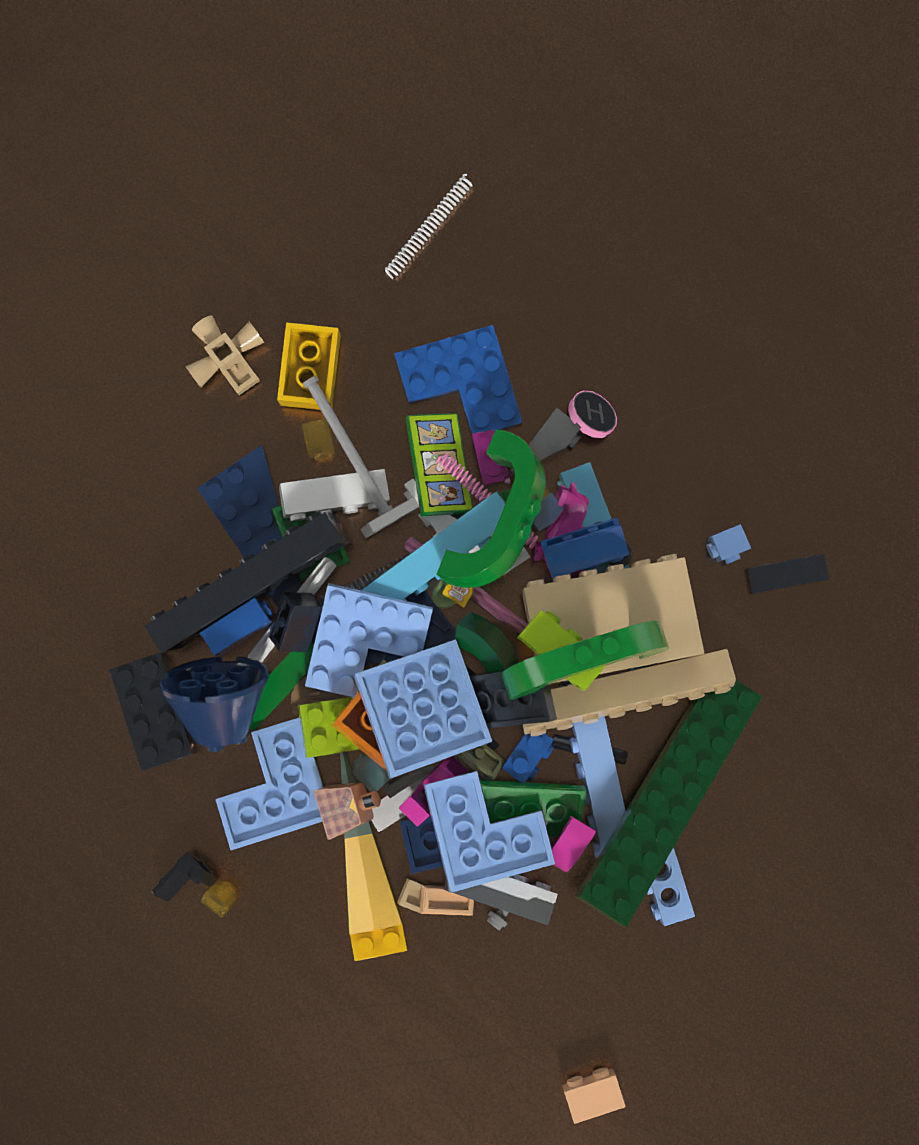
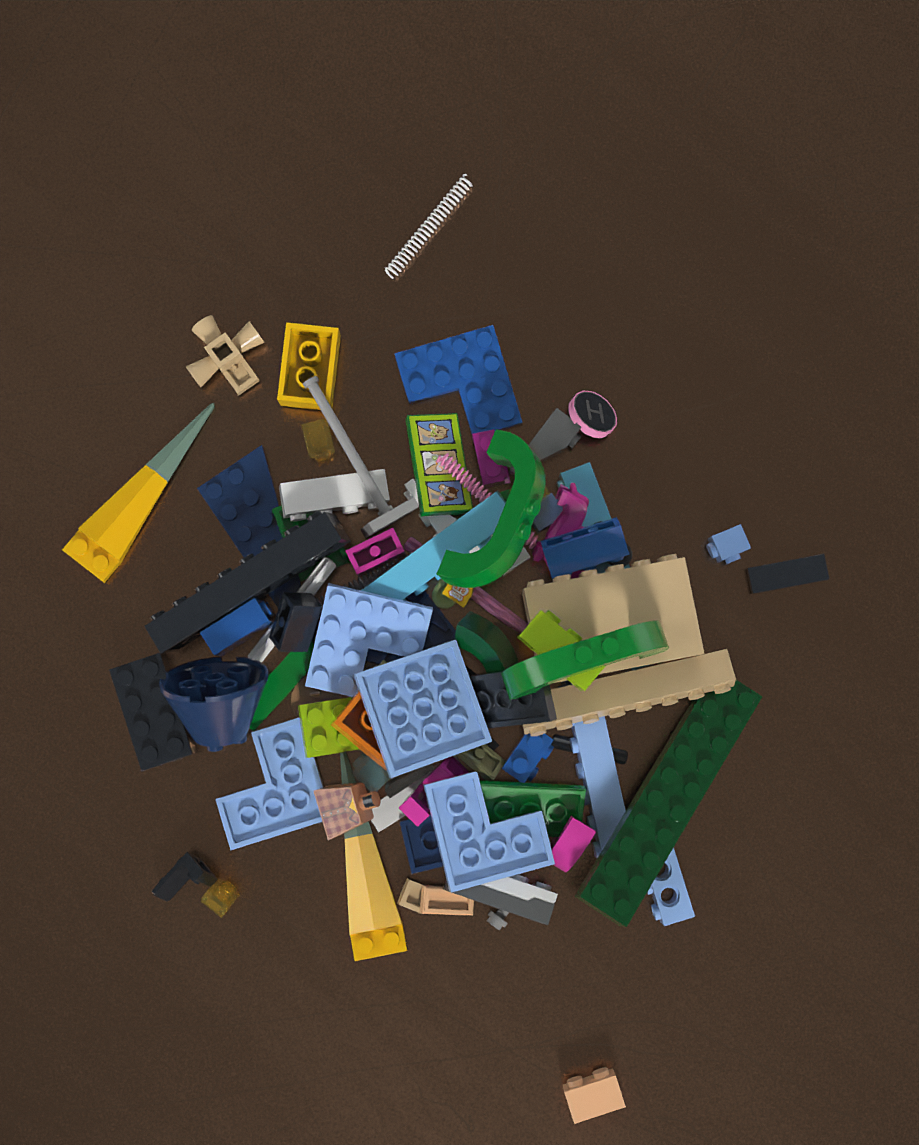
(111, 530): none -> yellow plate
(375, 552): none -> dark pink brick

